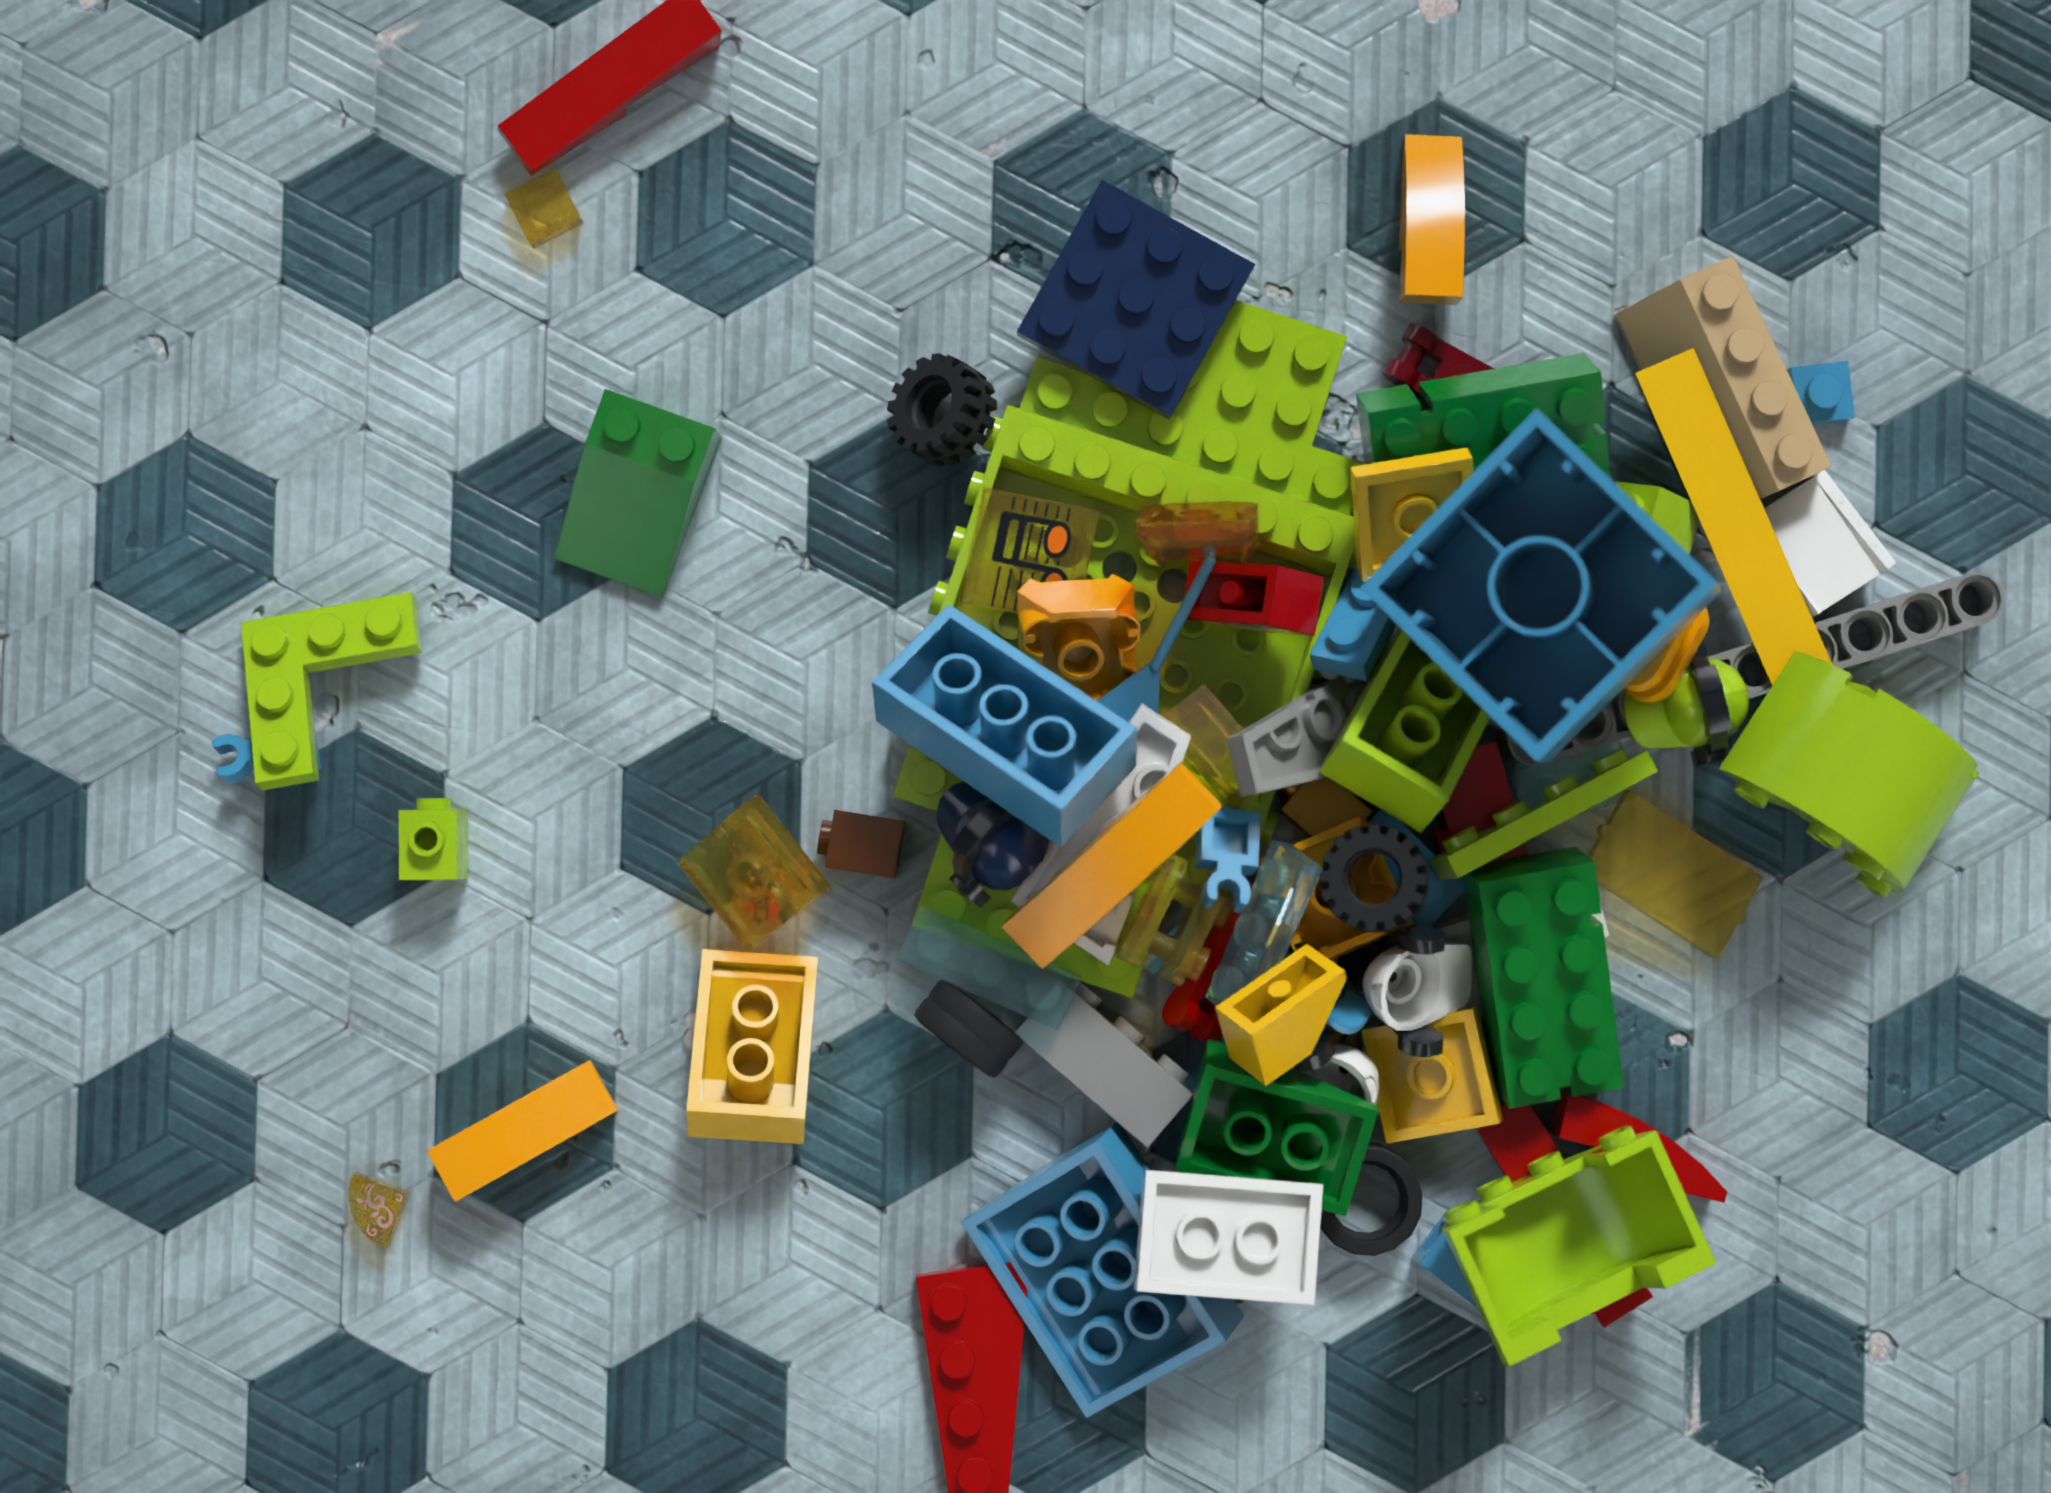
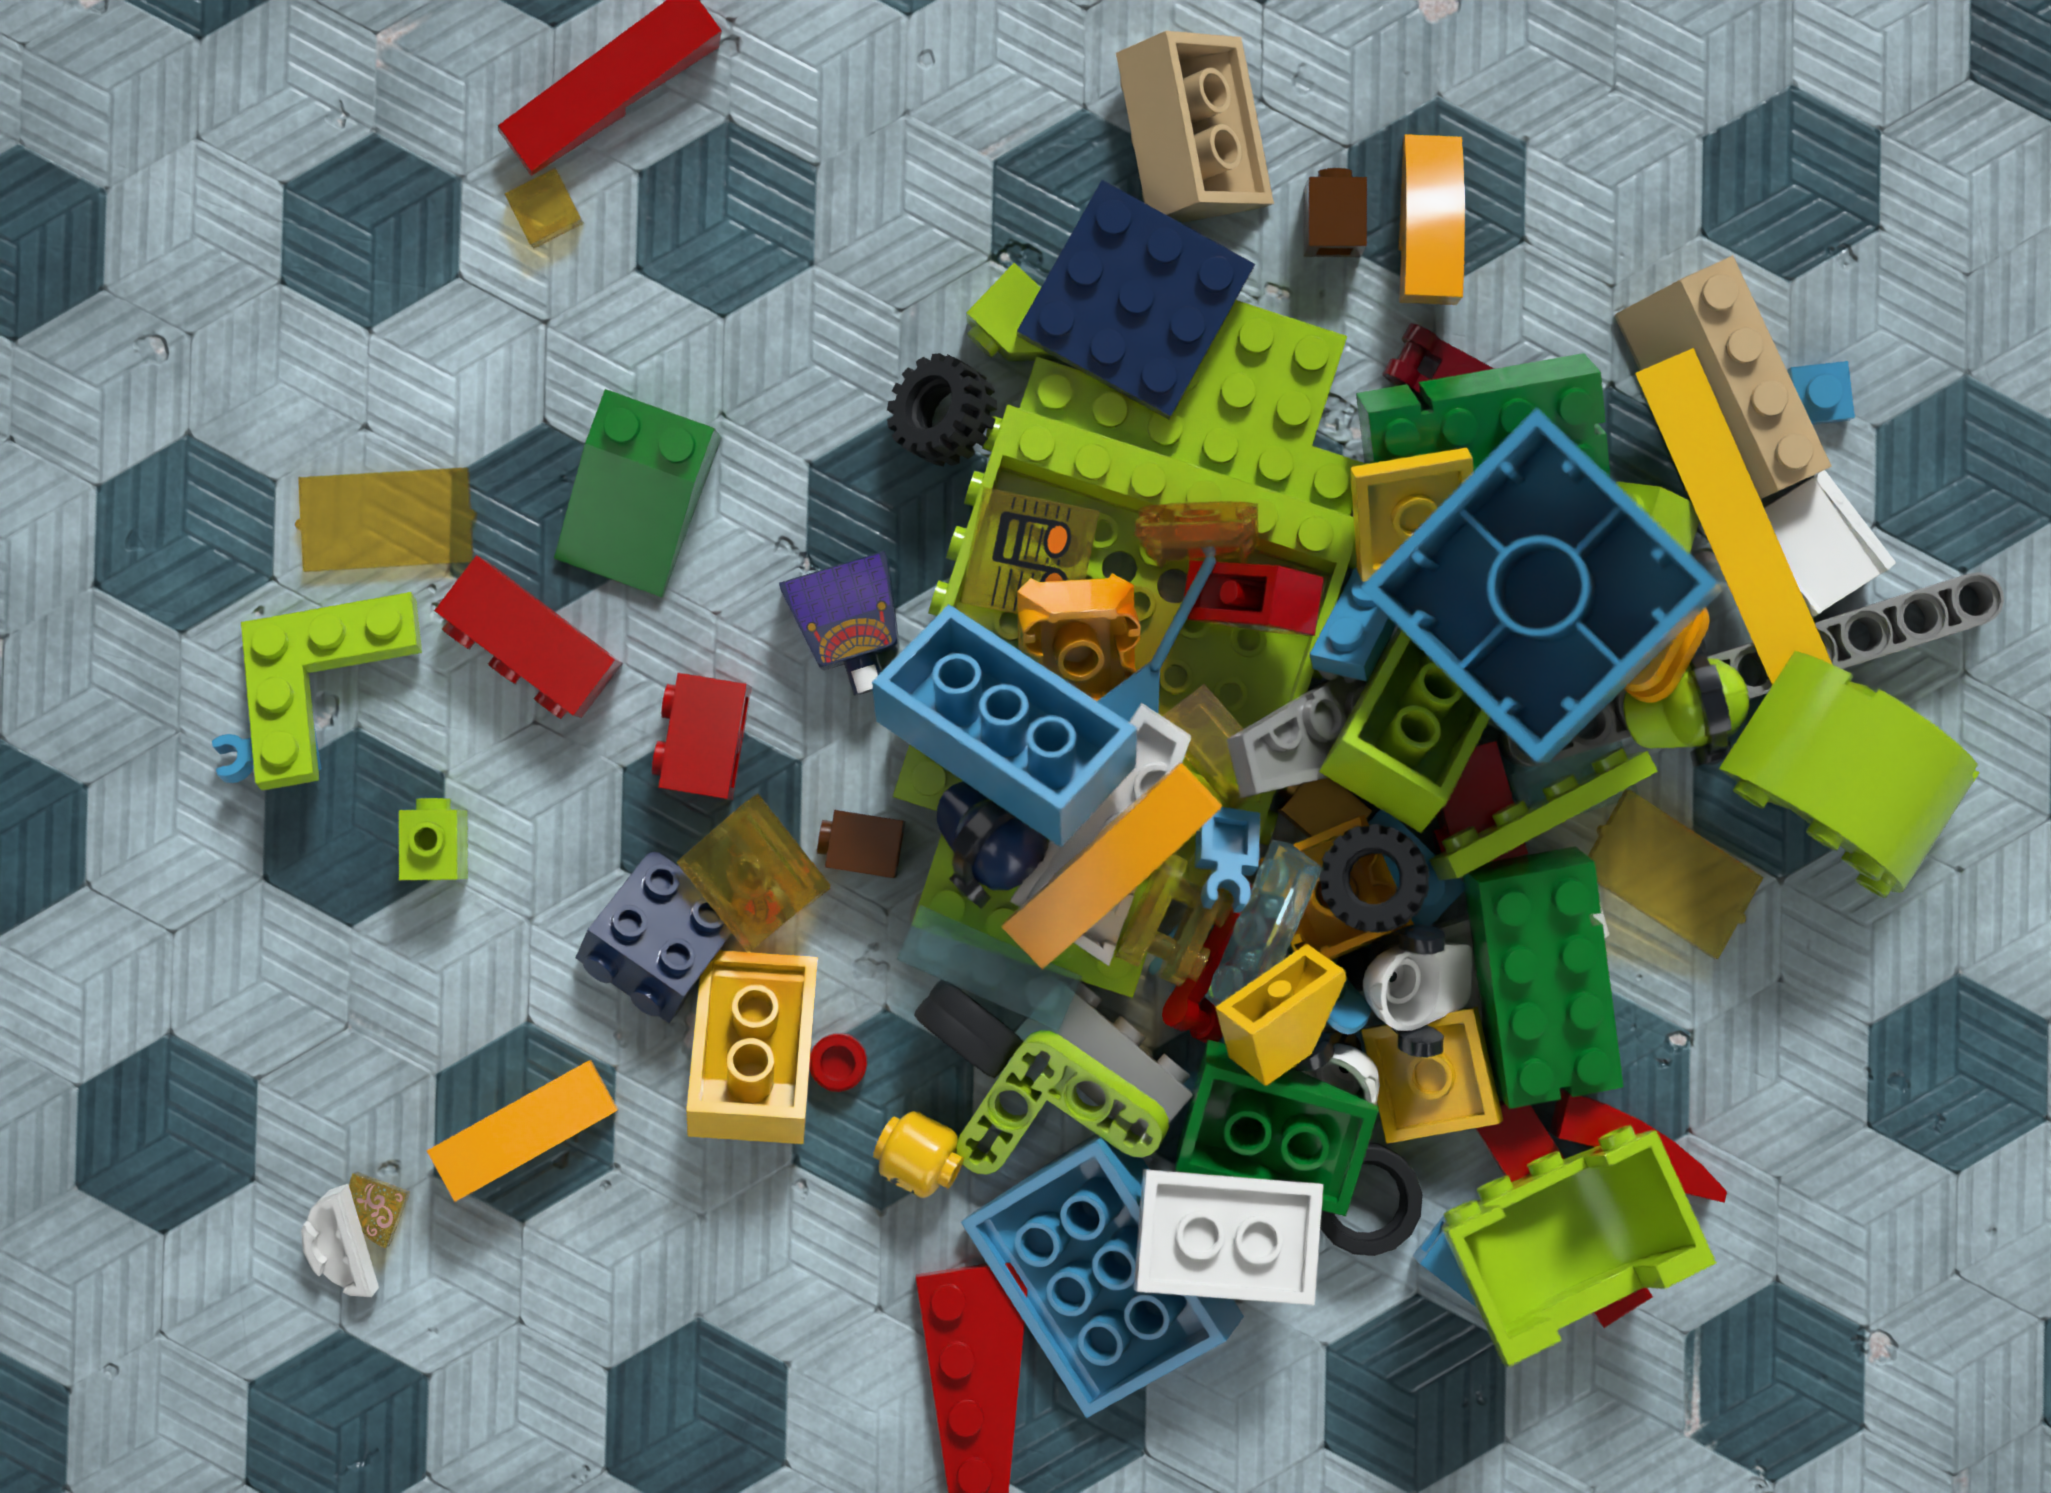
(337, 1245): none -> white plate
(386, 519): none -> clear yellow piece
(526, 639): none -> red brick
(654, 938): none -> dark blue bracket
(702, 735): none -> red brick
(838, 1062): none -> red tile
(847, 616): none -> torso
(918, 1154): none -> yellow head
(999, 315): none -> lime slope
(1058, 1086): none -> lime beam
(1194, 125): none -> tan slope
(1335, 214): none -> reddish brown brick

